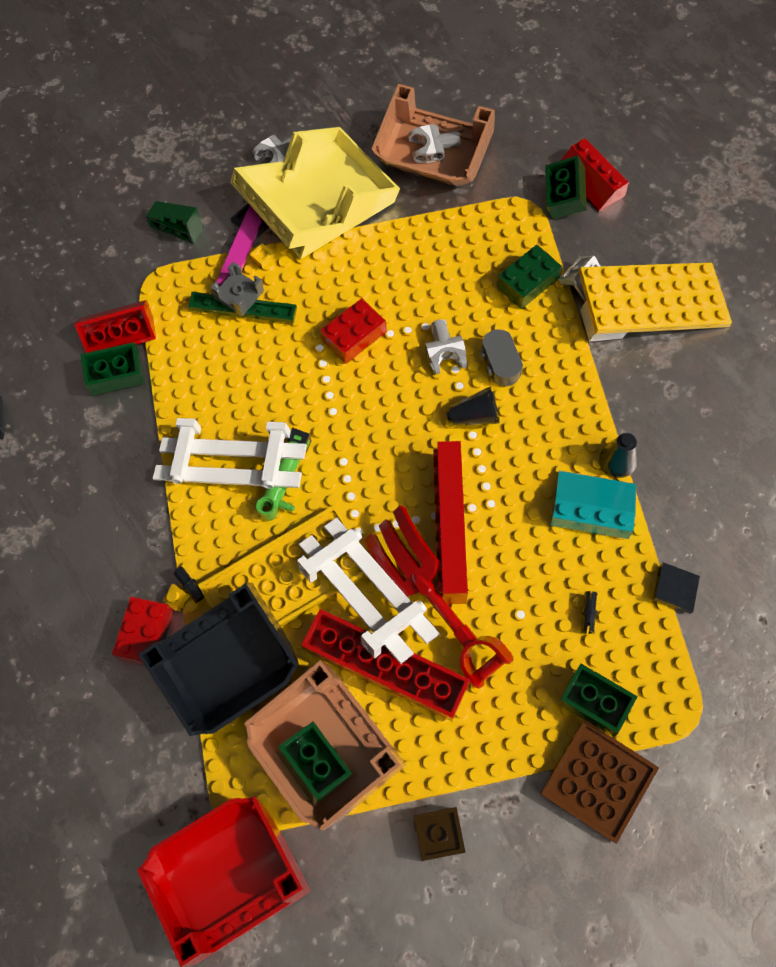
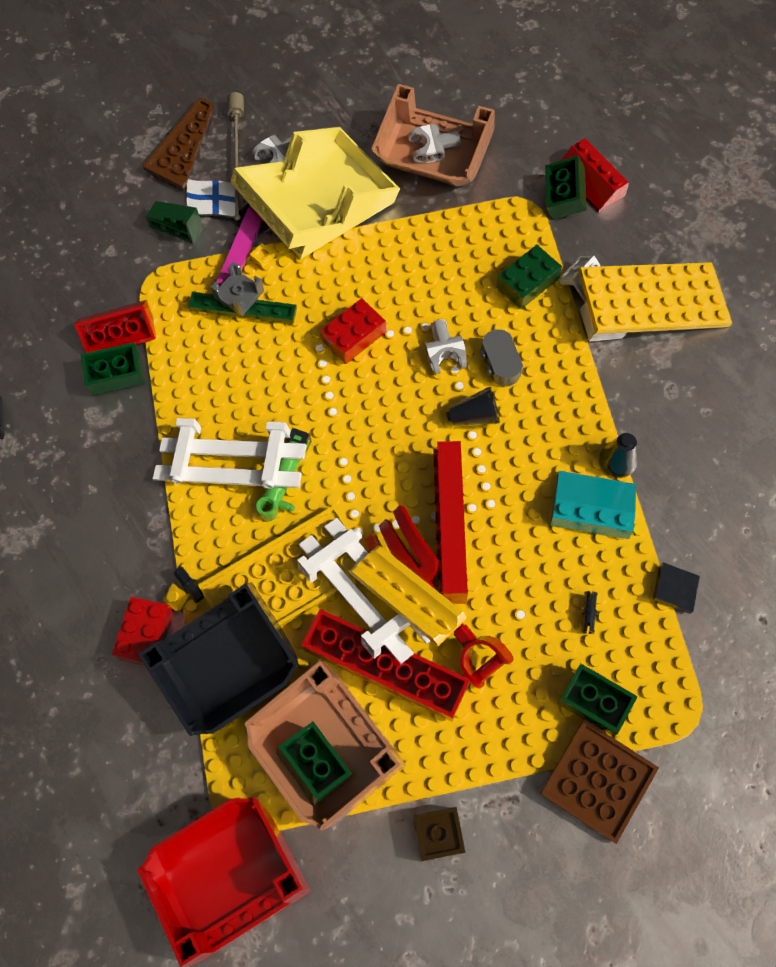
(179, 150): none -> reddish brown wing
(219, 197): none -> flag
(408, 595): none -> yellow plate

